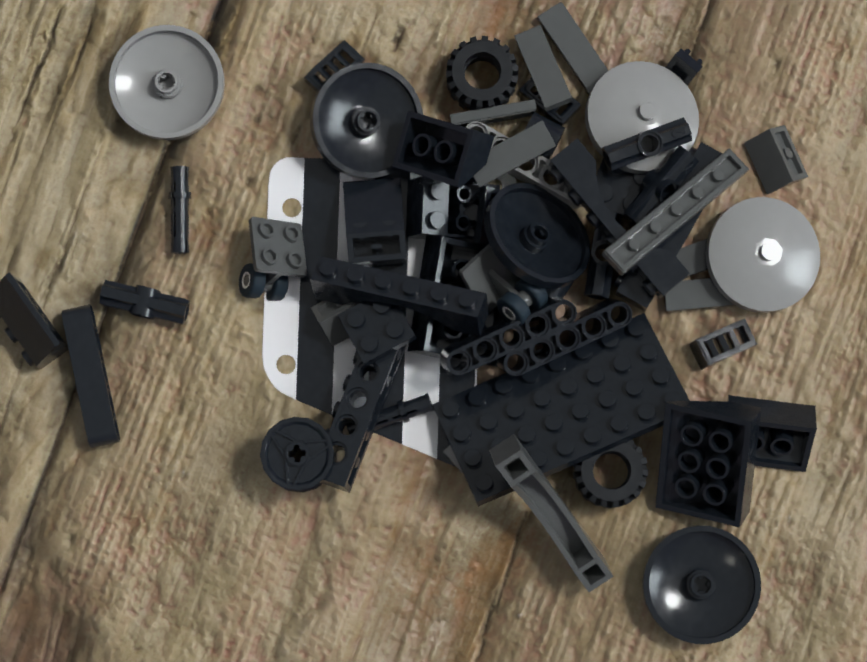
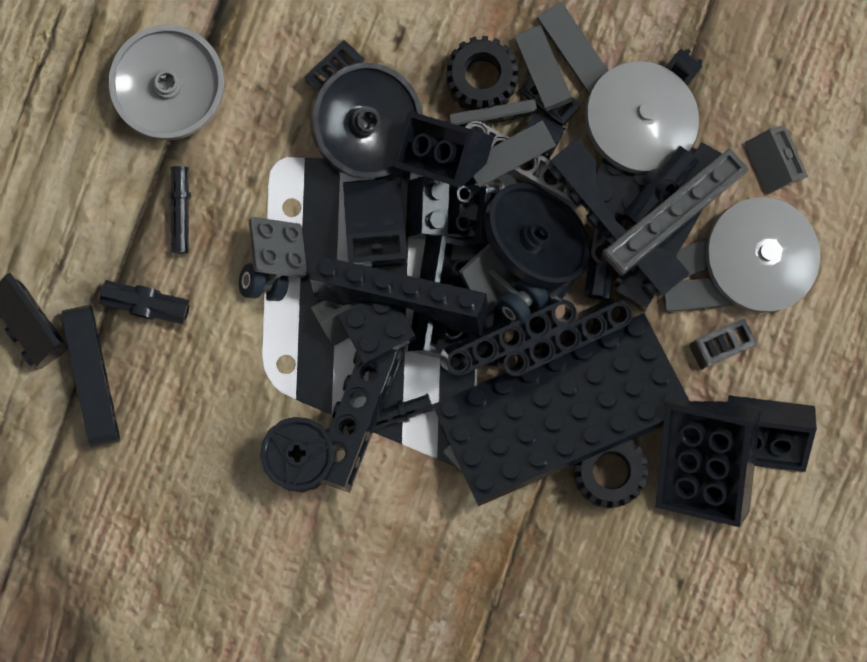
(543, 500): dark grey arch -> none
(662, 137): black piece -> none
(701, 584): black dish -> none

